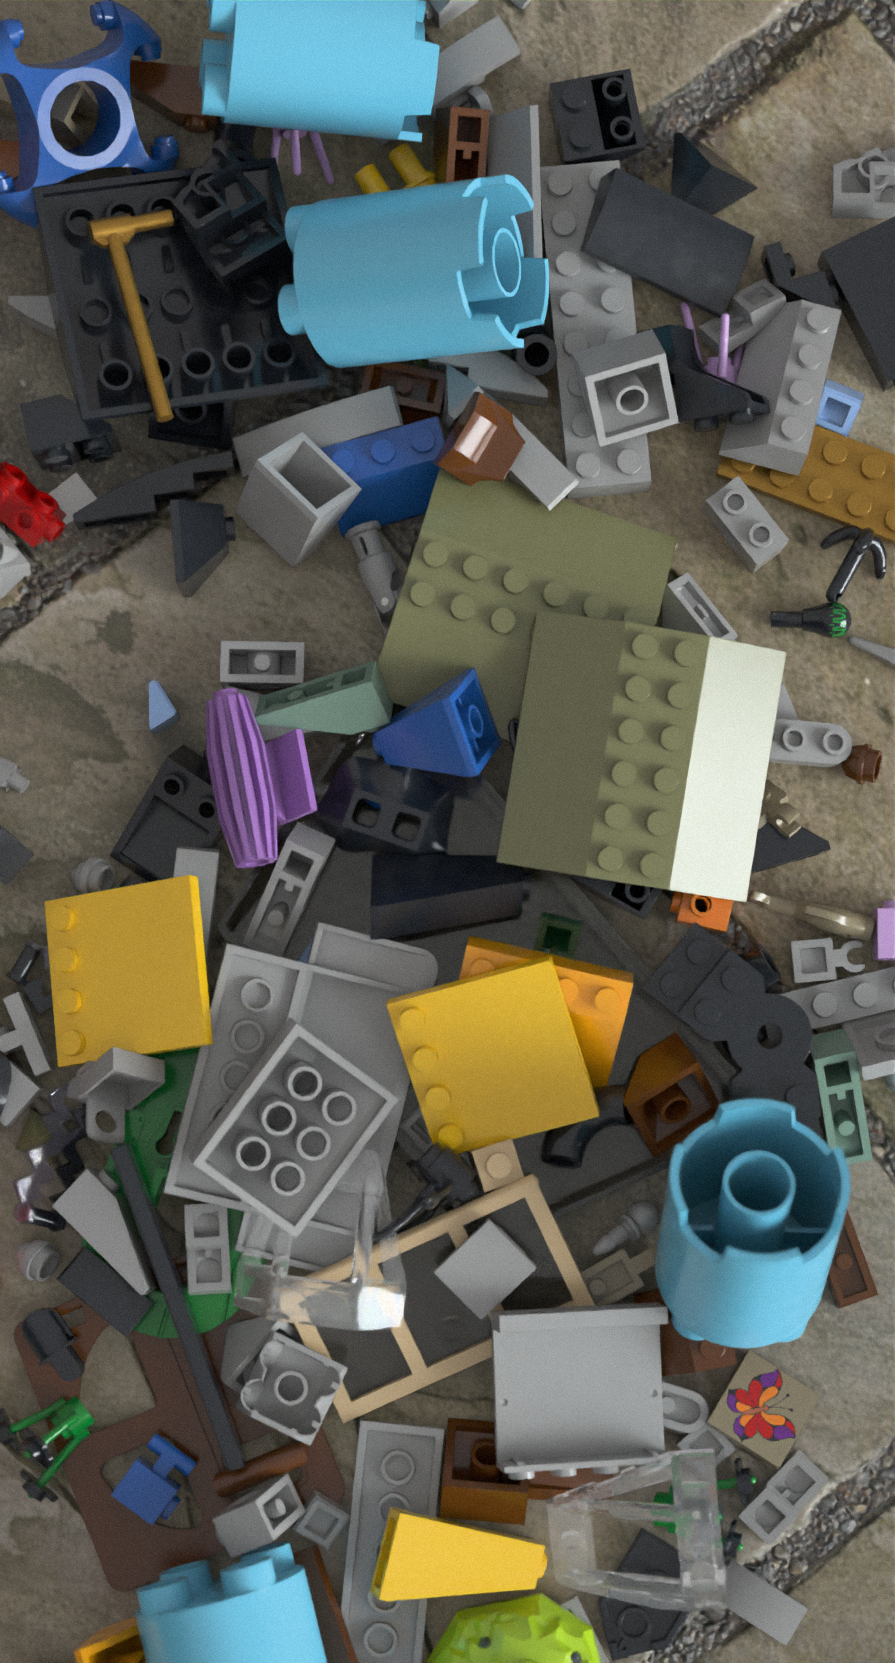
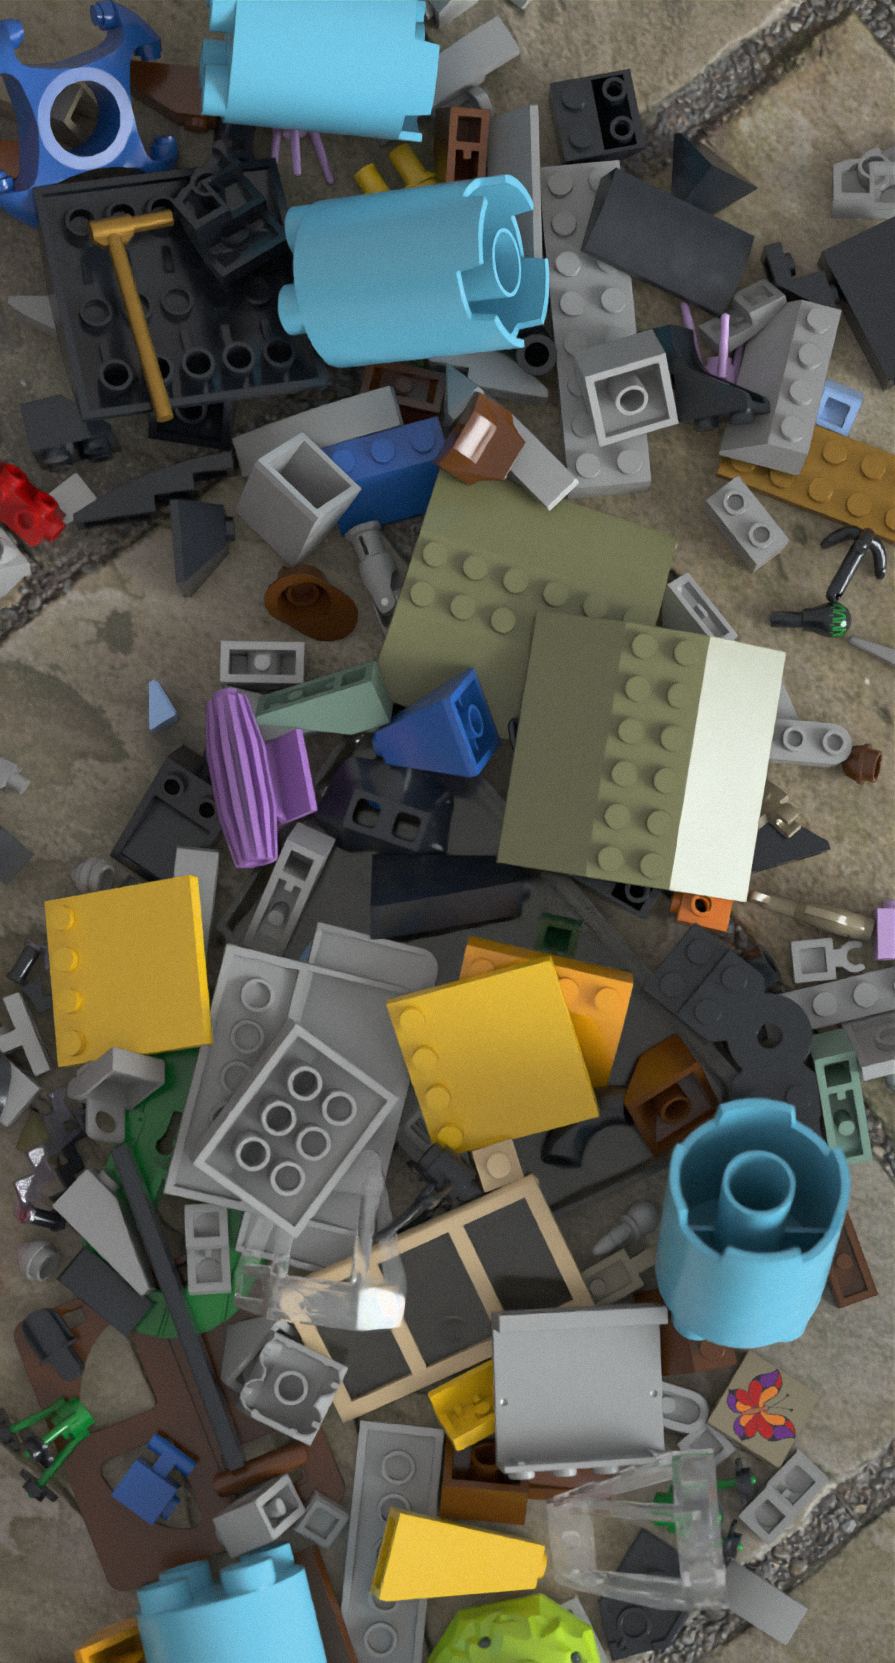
(311, 604): none -> reddish brown piece
(466, 1406): none -> yellow bracket
(485, 1269): light grey piece -> none

